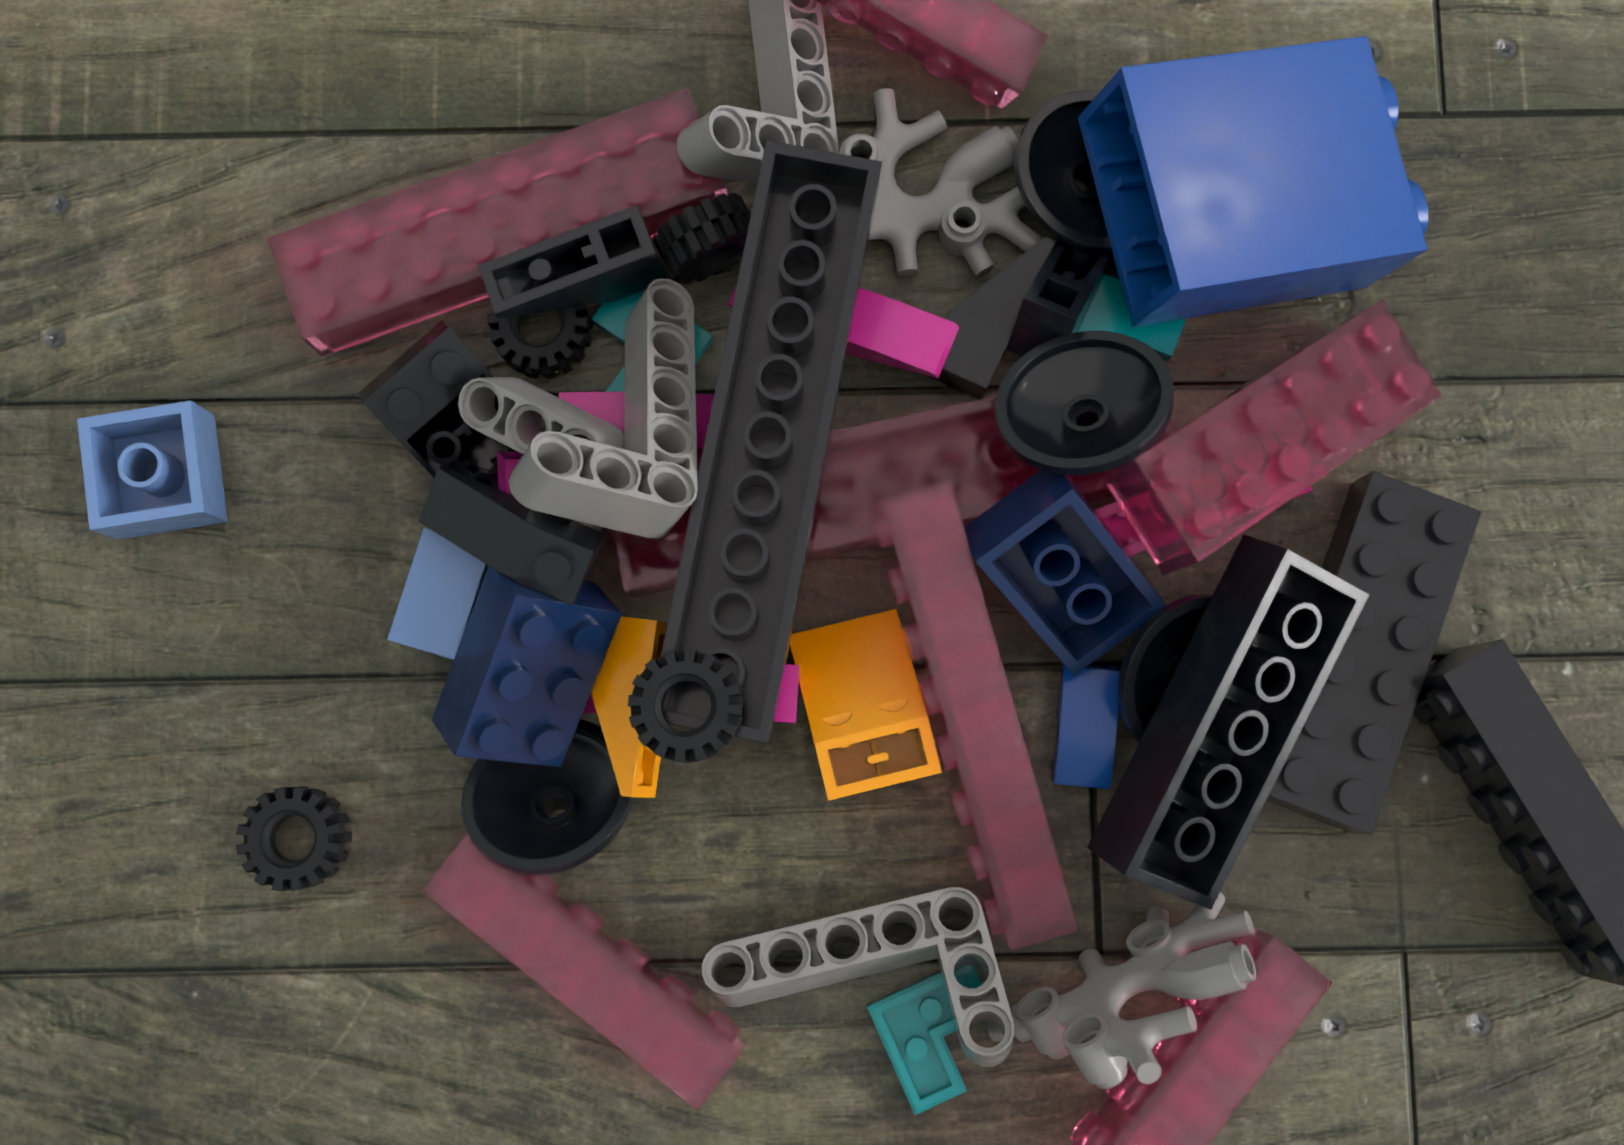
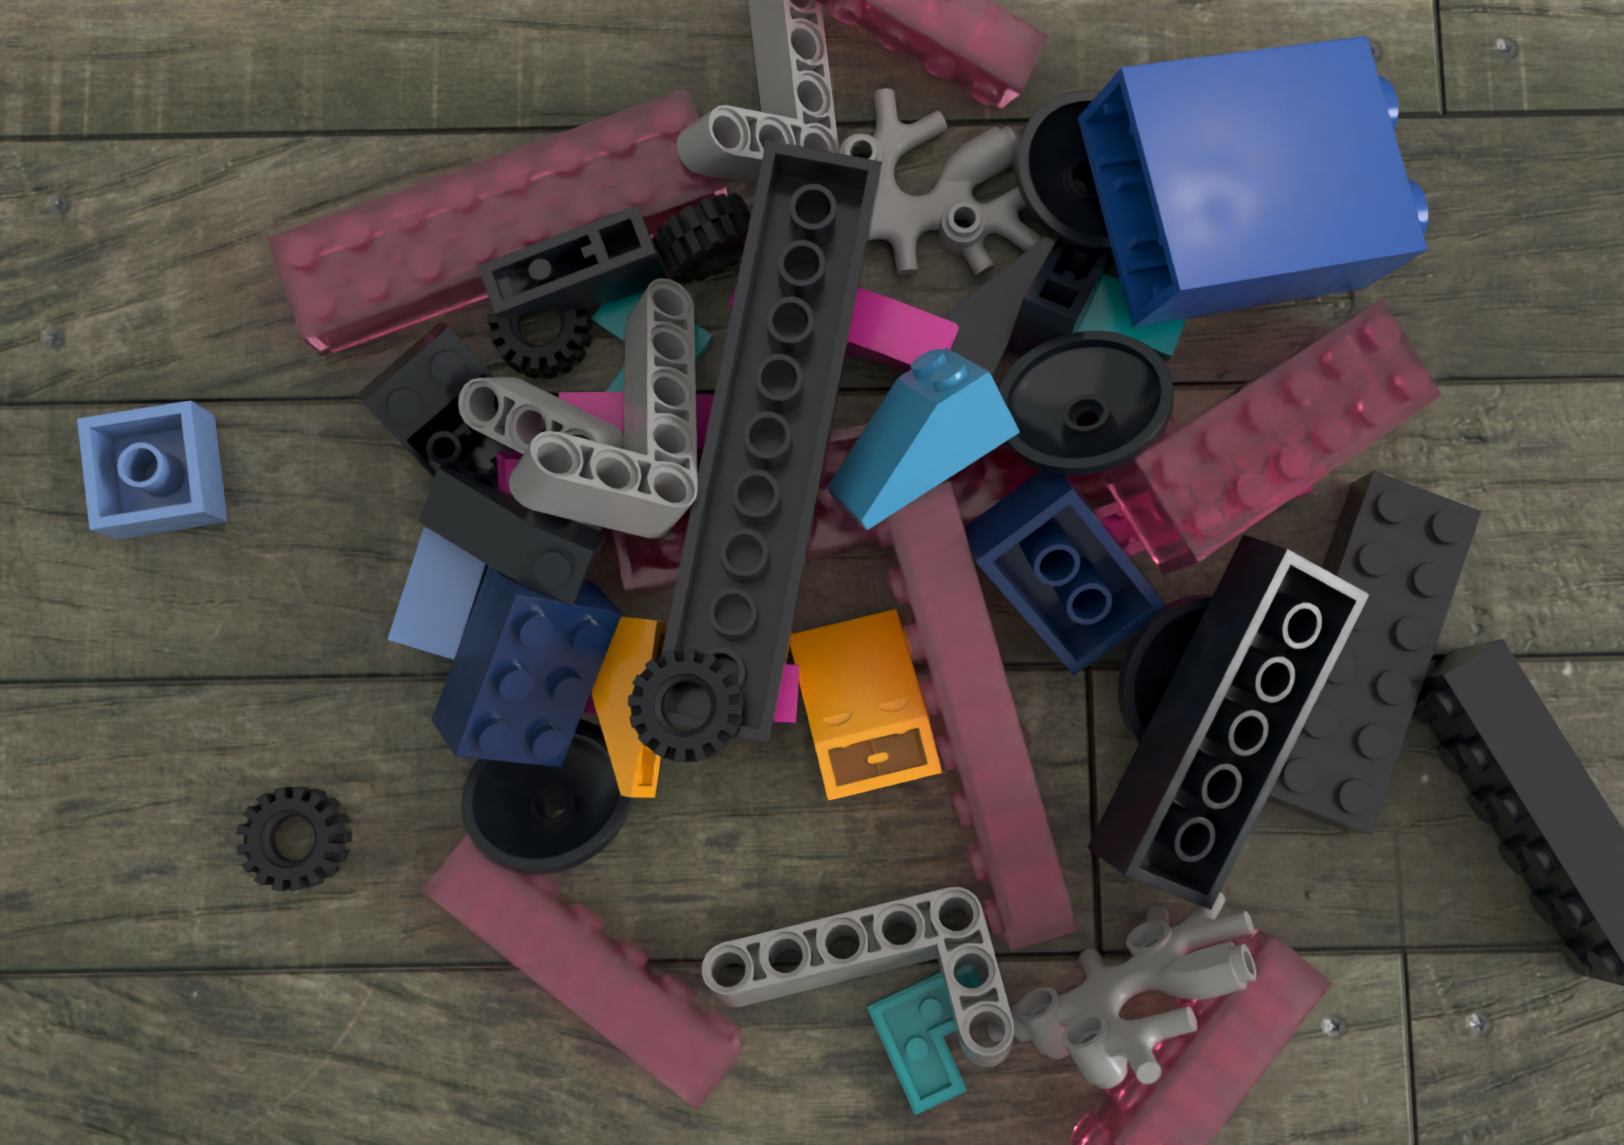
(922, 434): none -> dark azure slope
(1086, 727): blue slope -> none

